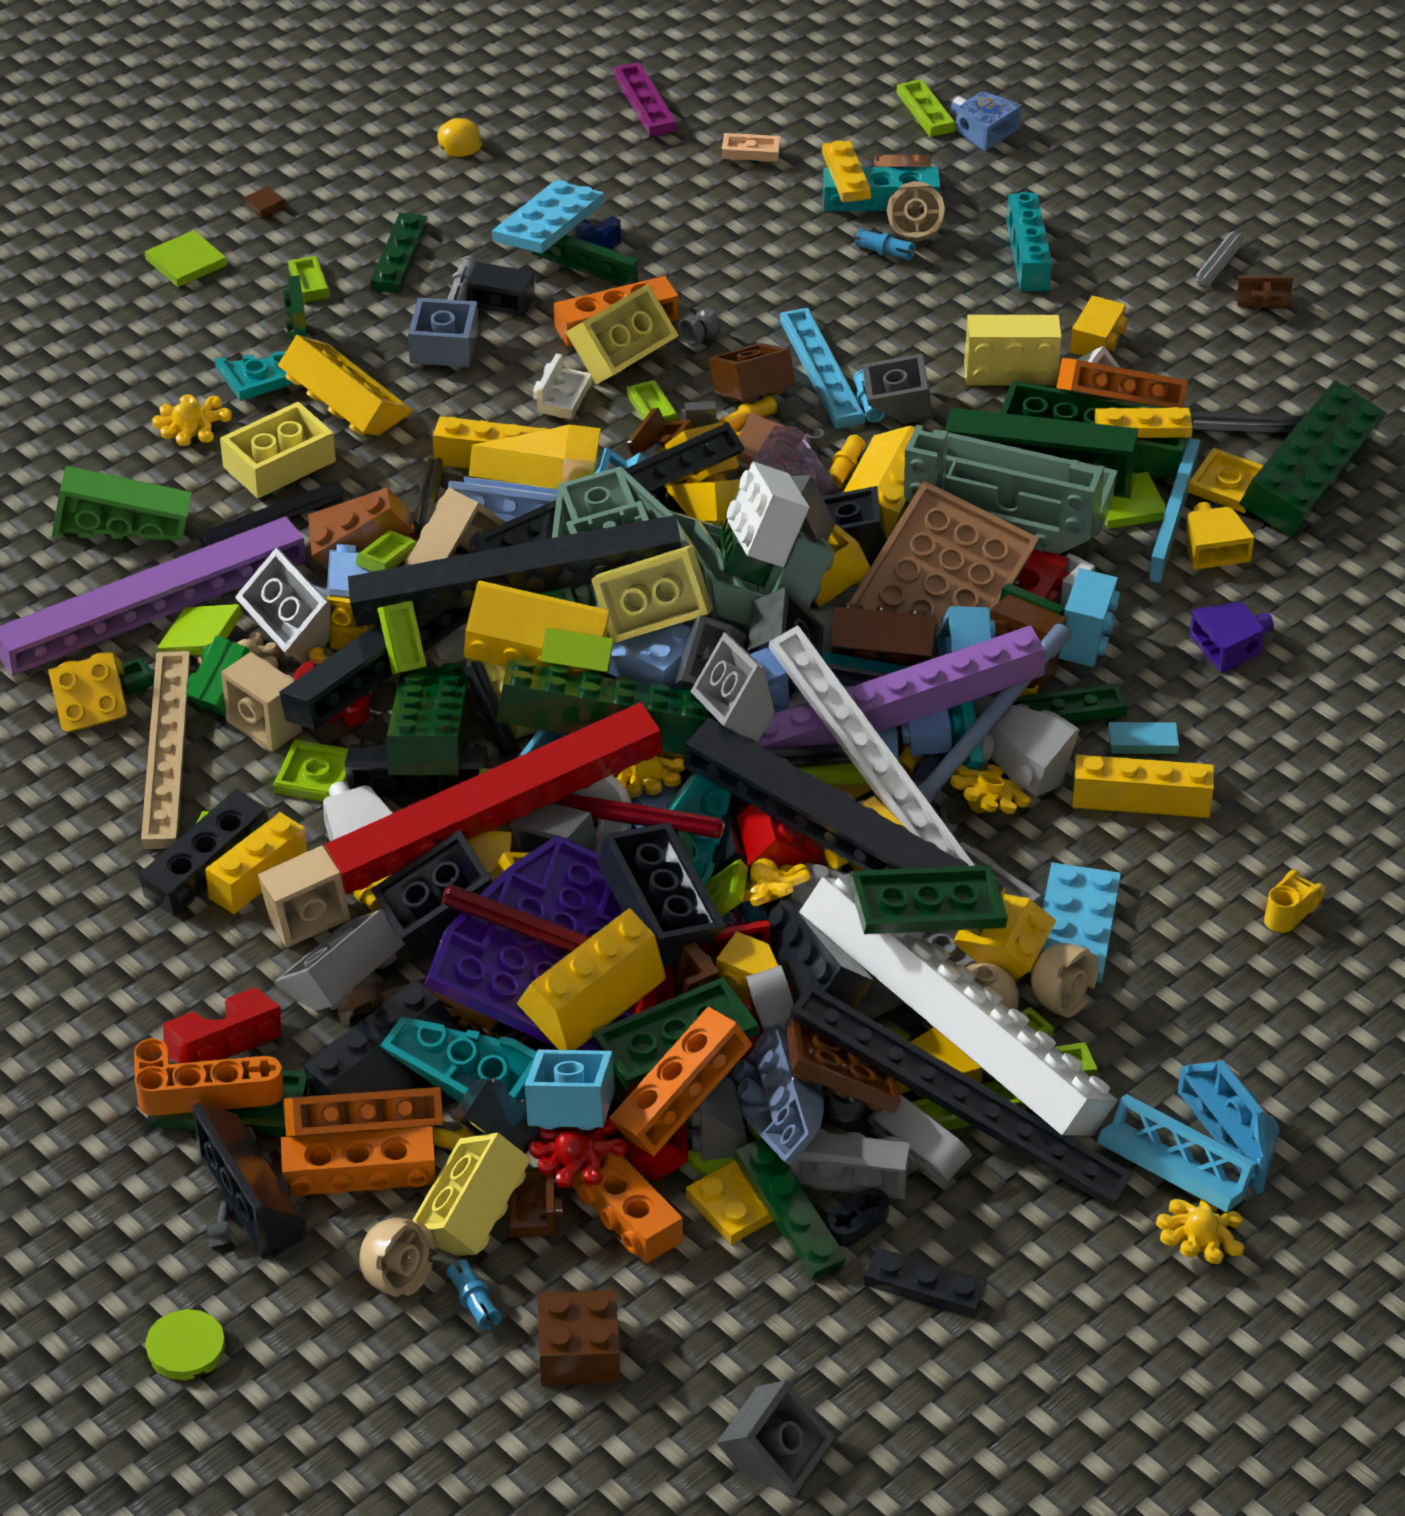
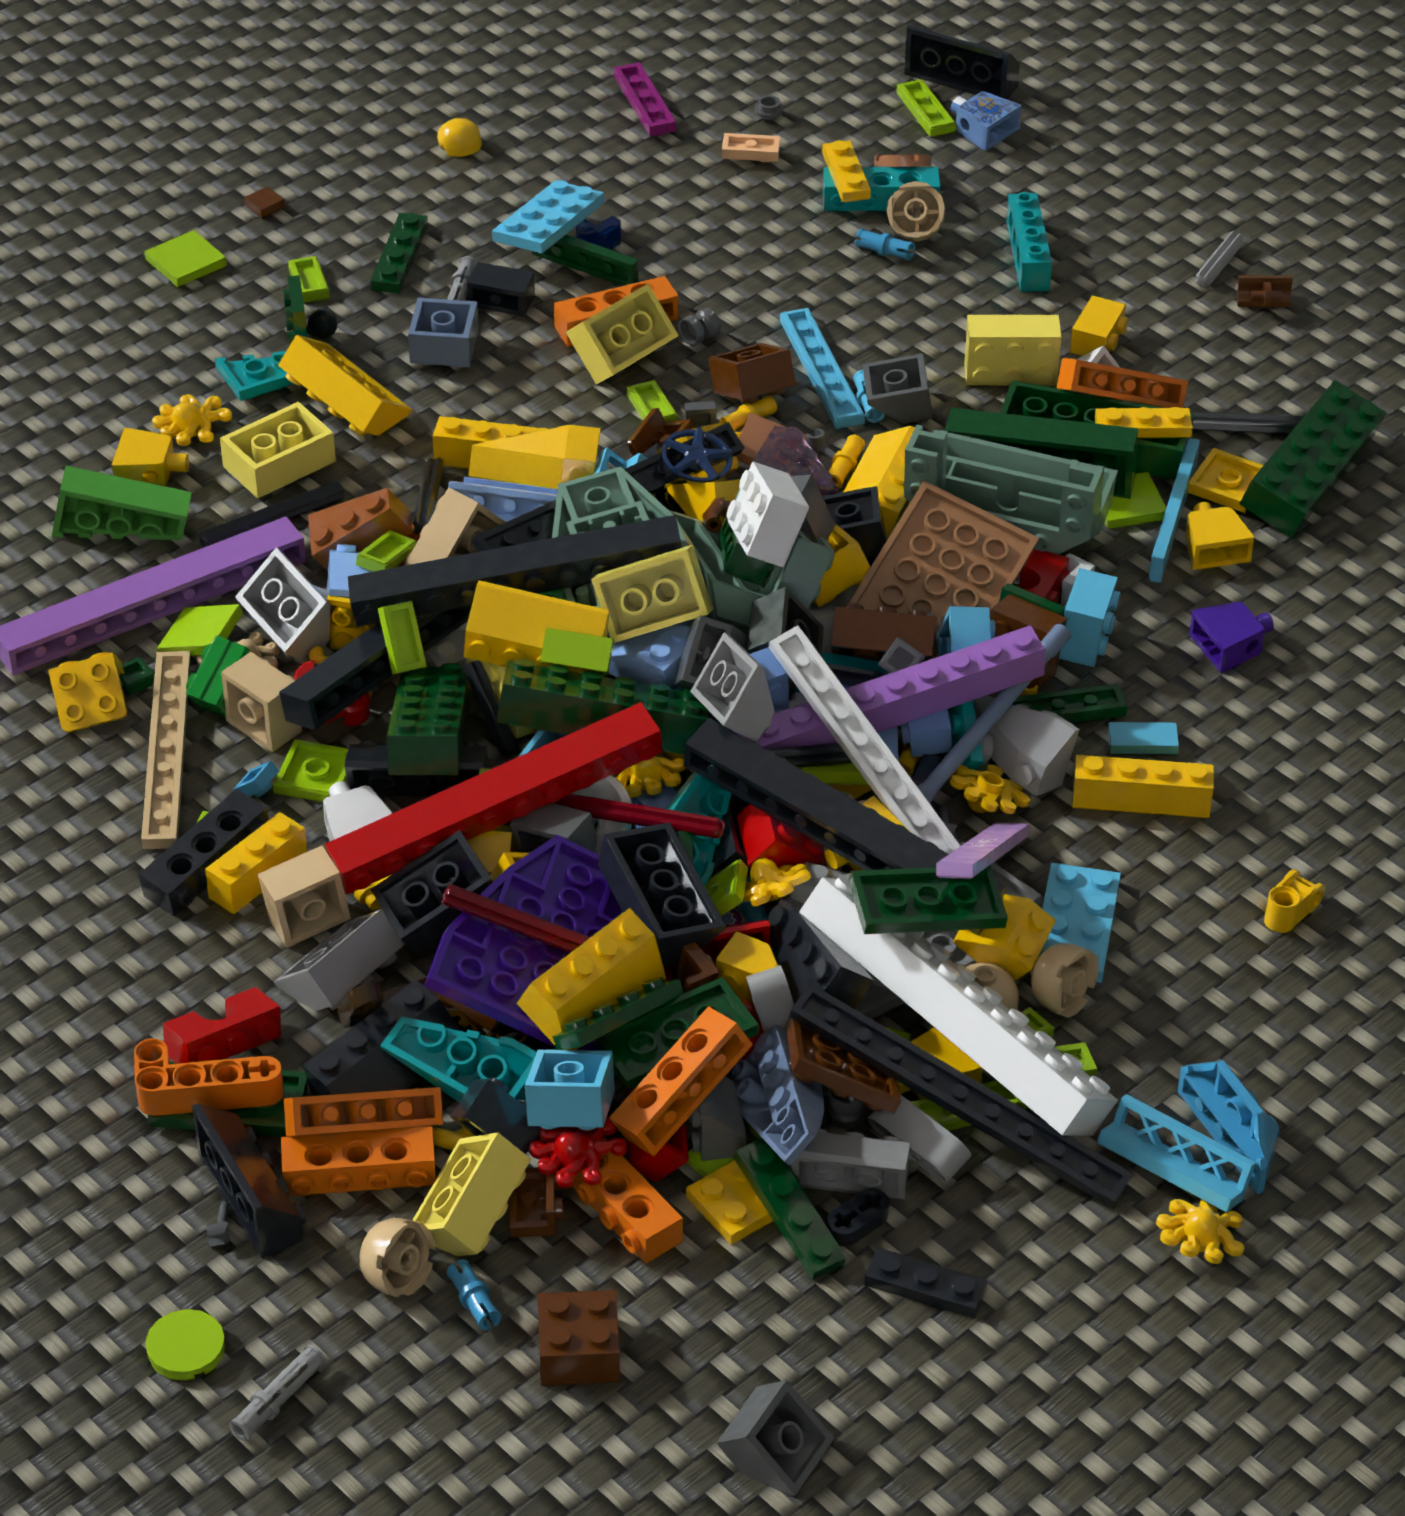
(147, 457): none -> yellow torso
(249, 1421): none -> light grey pin
(258, 780): none -> dark azure plate
(322, 323): none -> black plate
(561, 389): white bracket -> none
(609, 1016): none -> dark green plate
(696, 455): none -> dark blue wheel
(711, 516): none -> reddish brown arm
(769, 107): none -> dark grey plate
(900, 656): none -> dark grey tile
(959, 63): none -> black slope
(982, 850): none -> lavender tile

